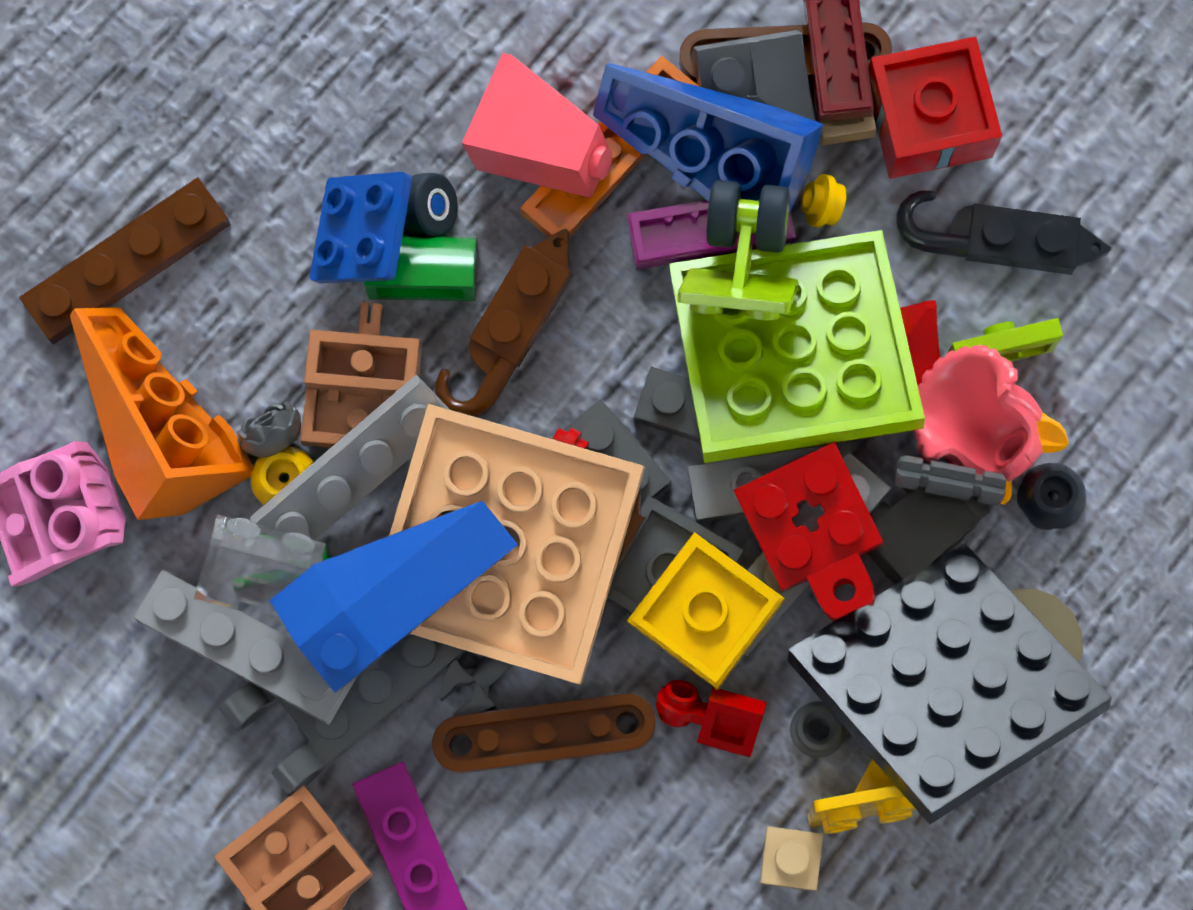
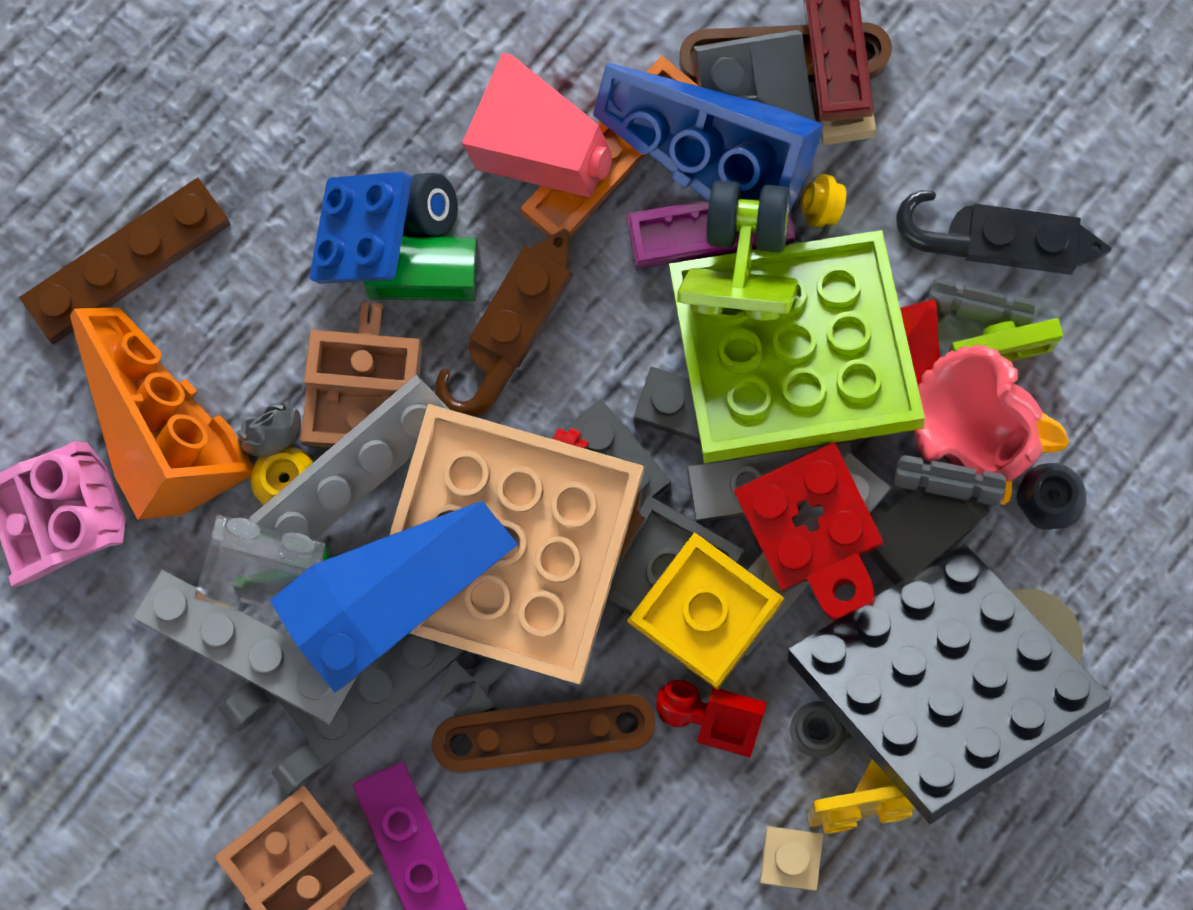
(933, 107): red container -> none
(981, 304): none -> dark grey axle

